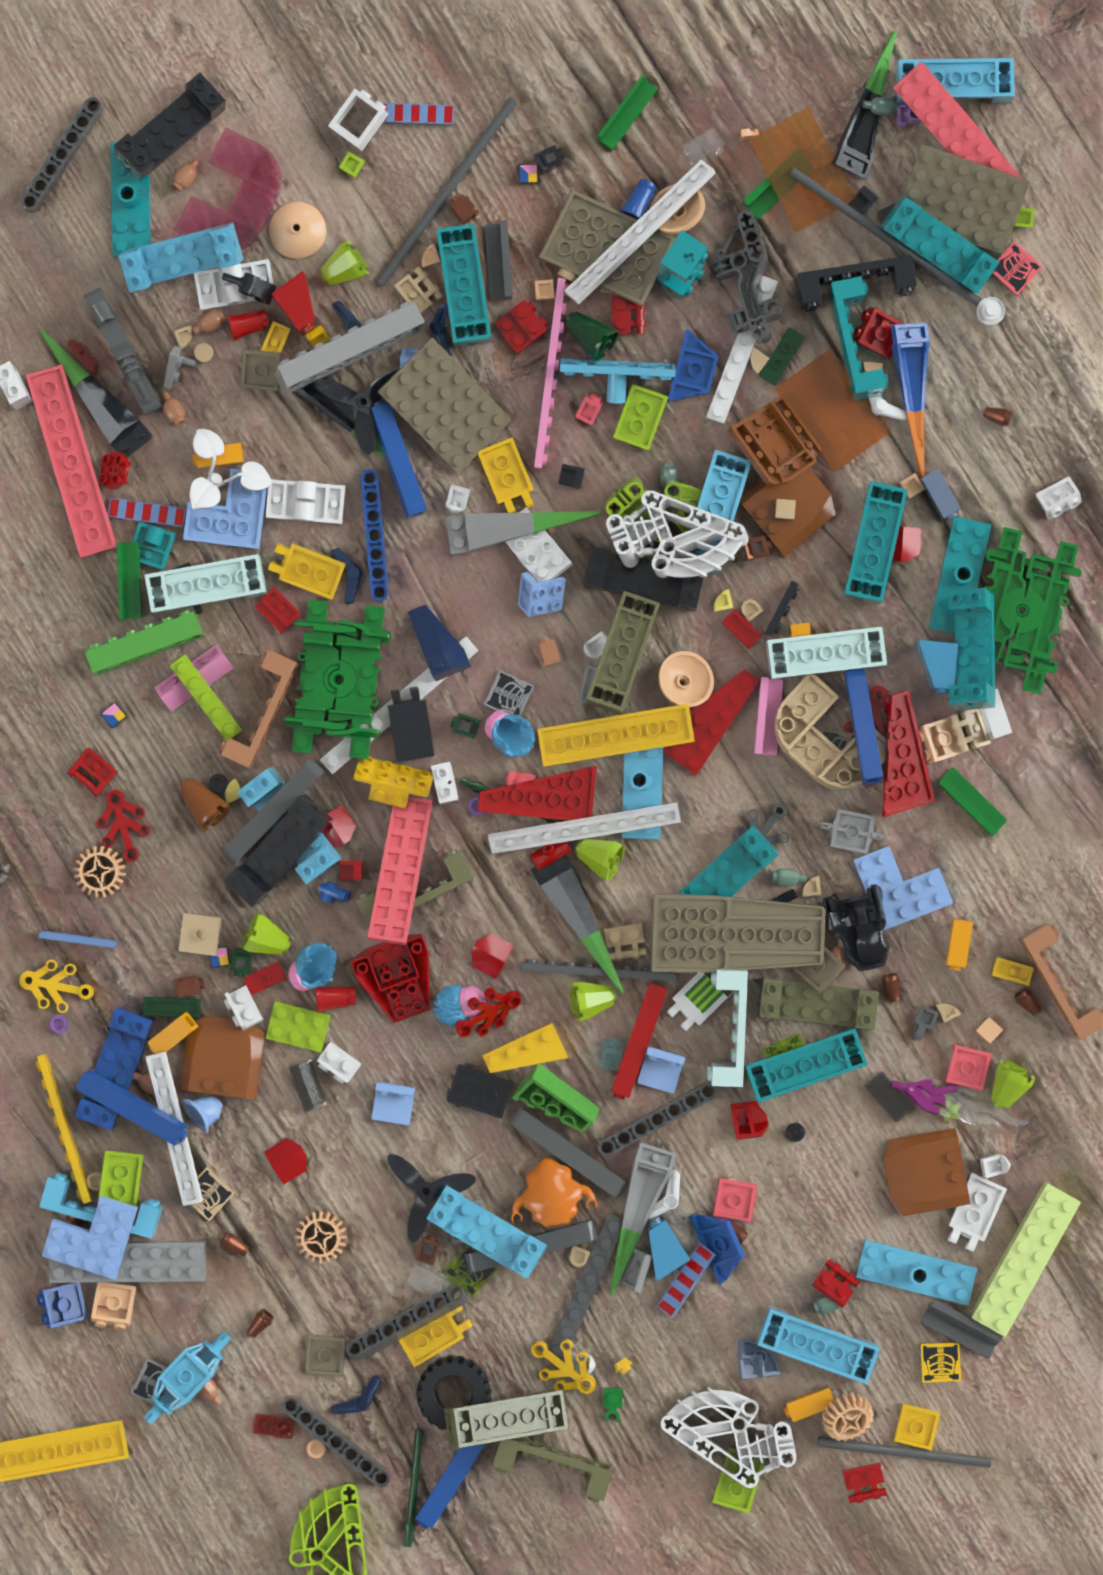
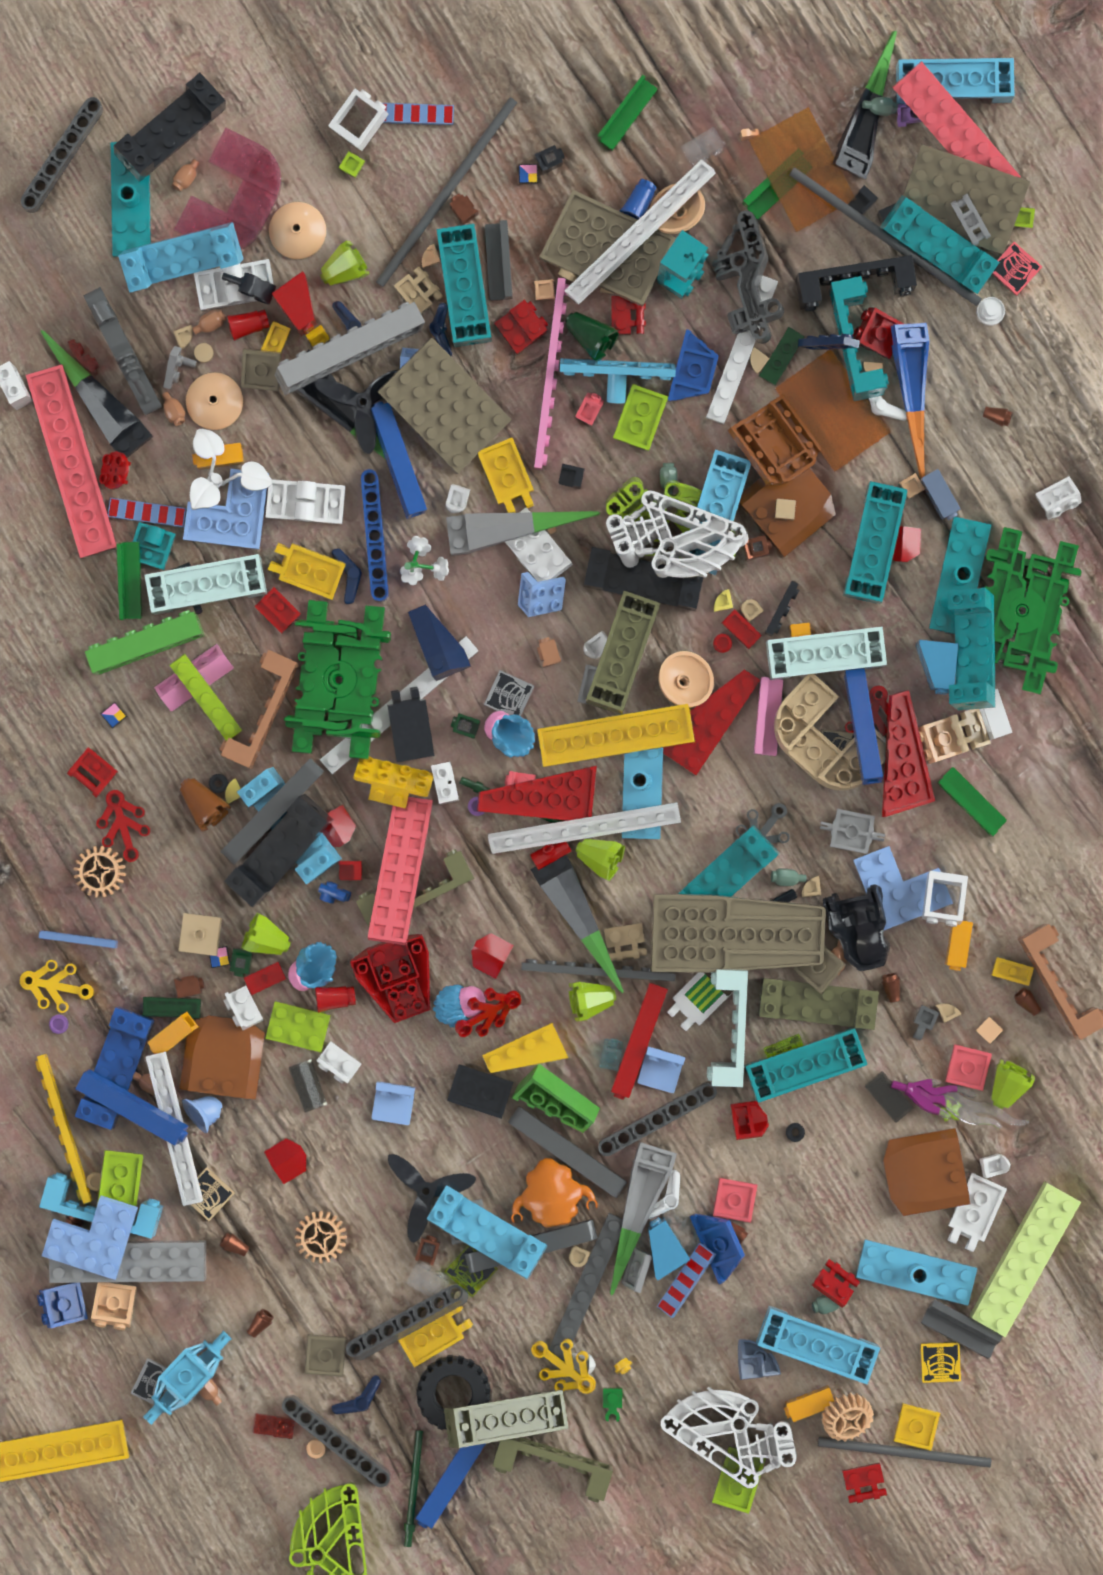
(222, 412): none -> light nougat dish
(412, 570): none -> white plant
(722, 643): none -> red plate
(827, 343): none -> dark blue plate
(947, 879): none -> white window
(970, 219): none -> light grey plate

